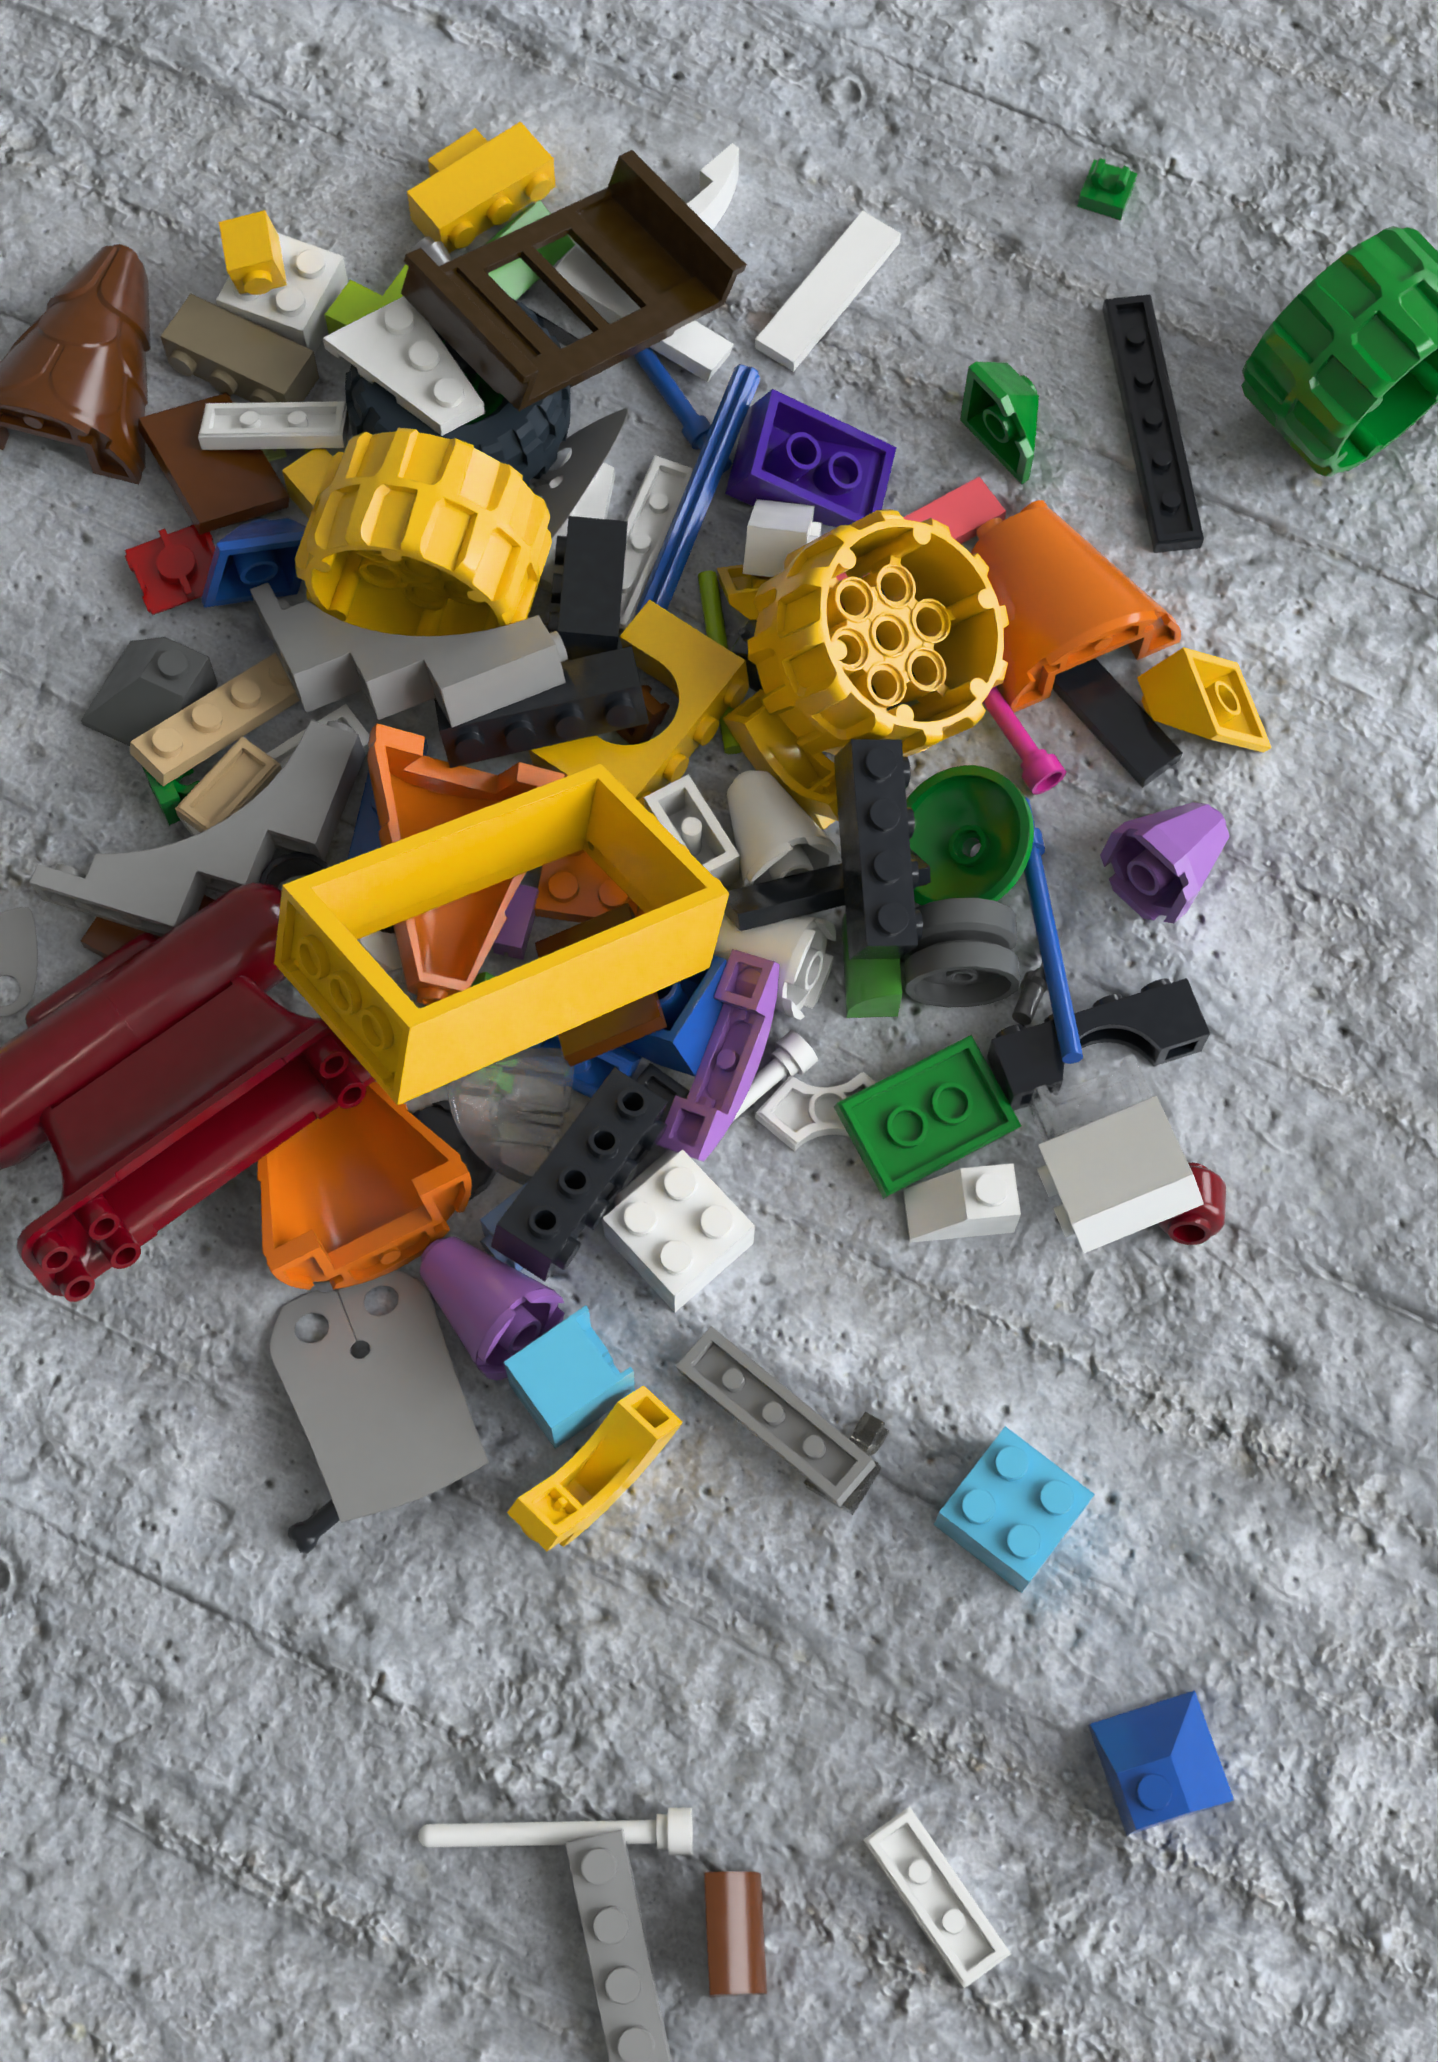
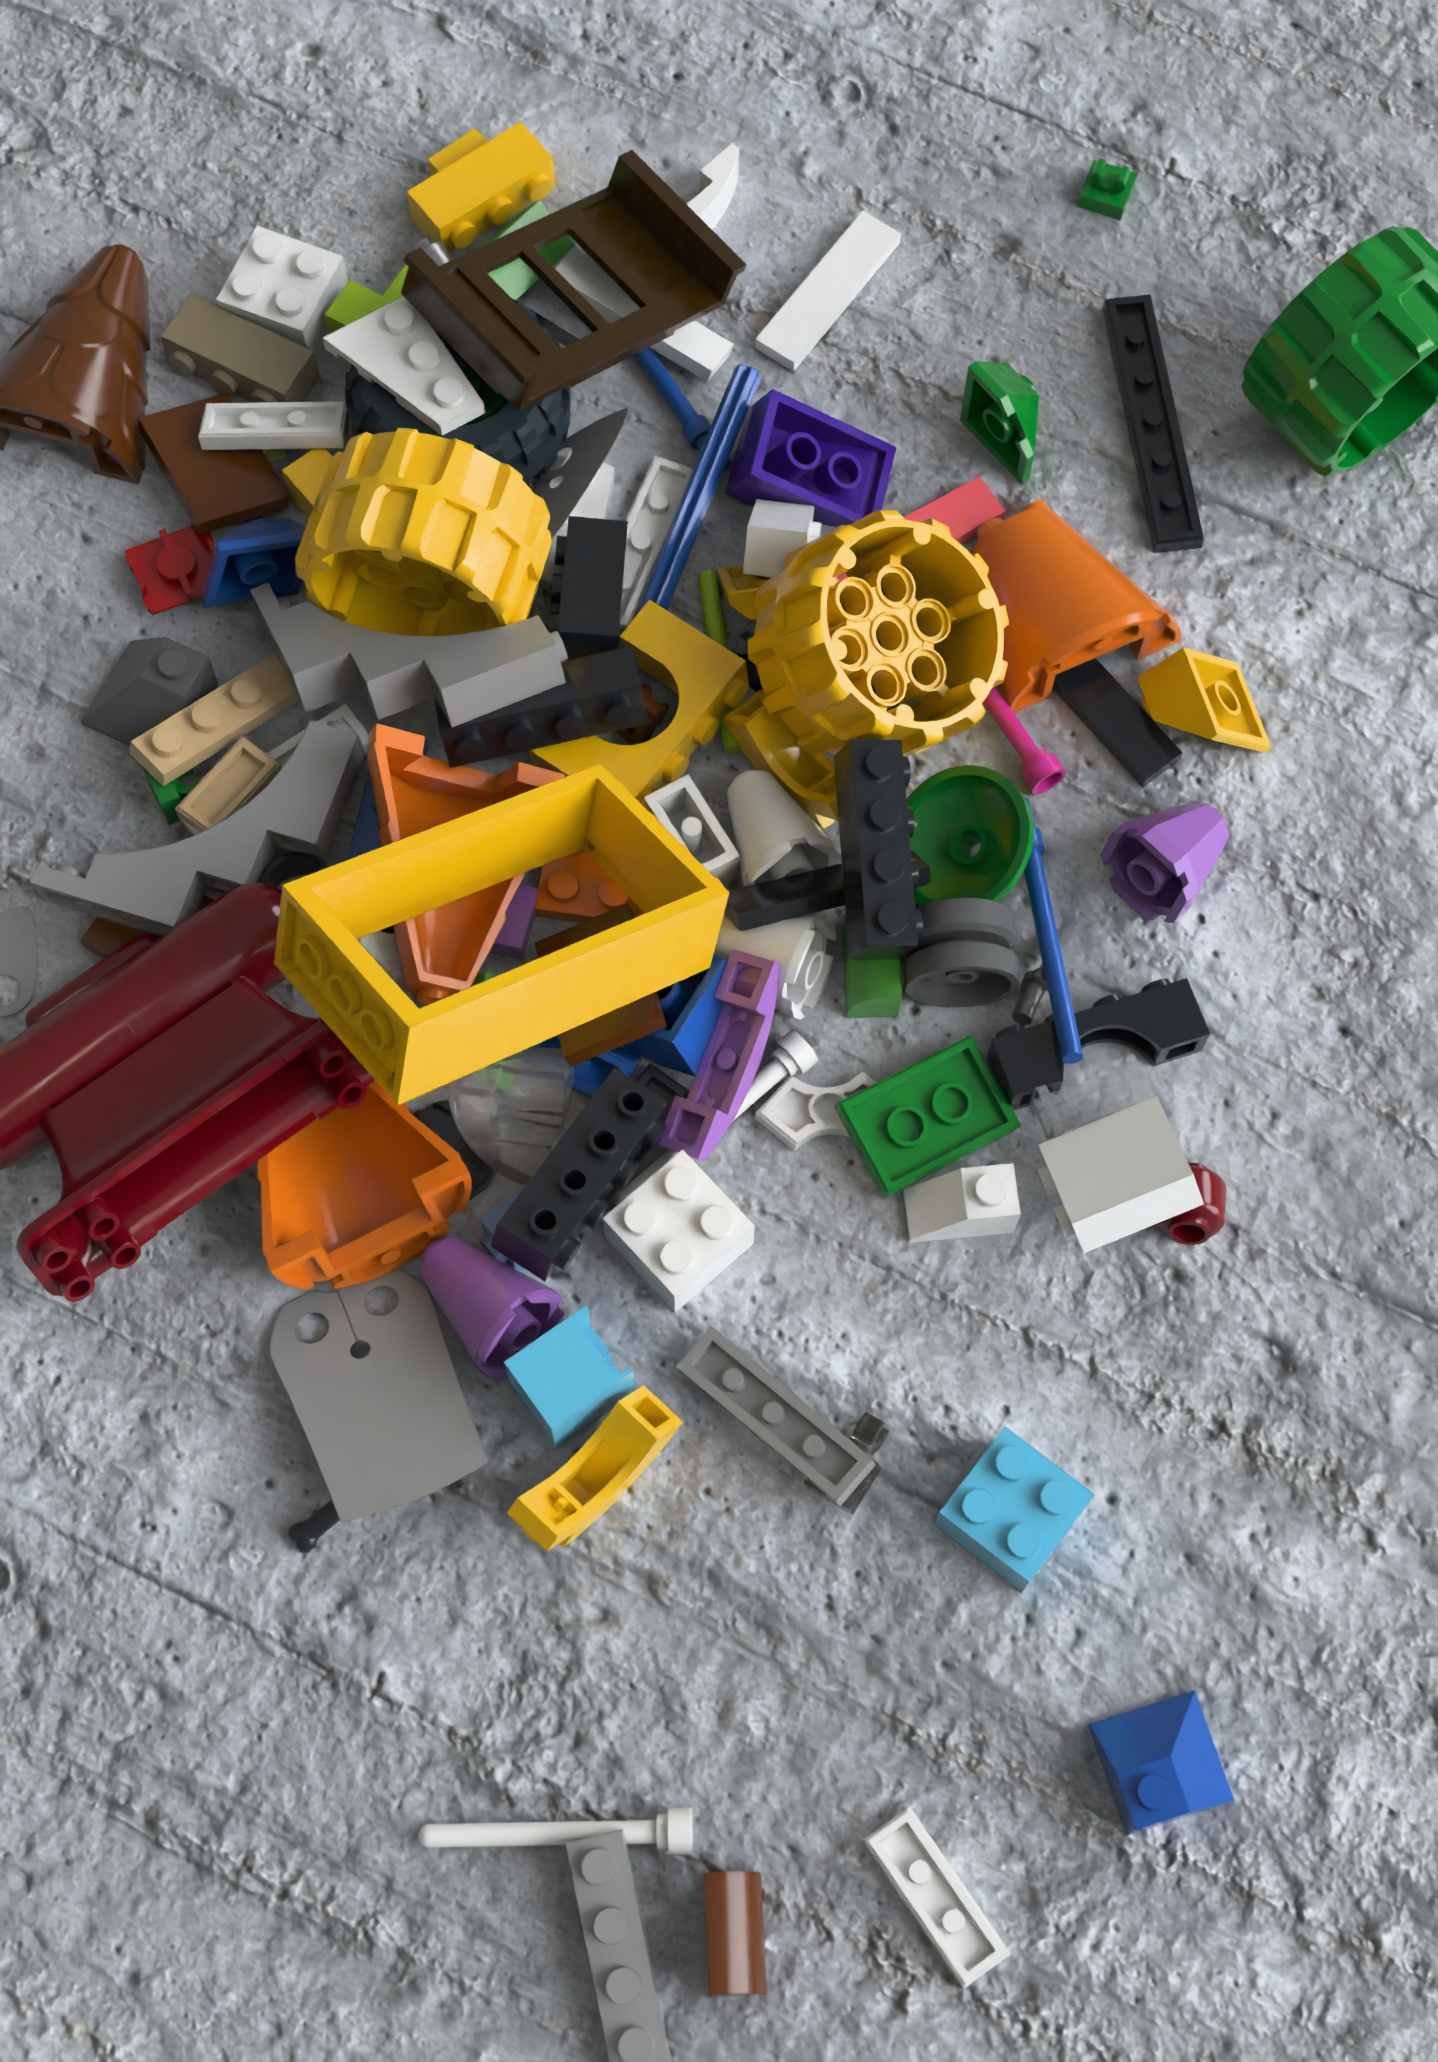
(252, 253): yellow brick -> none

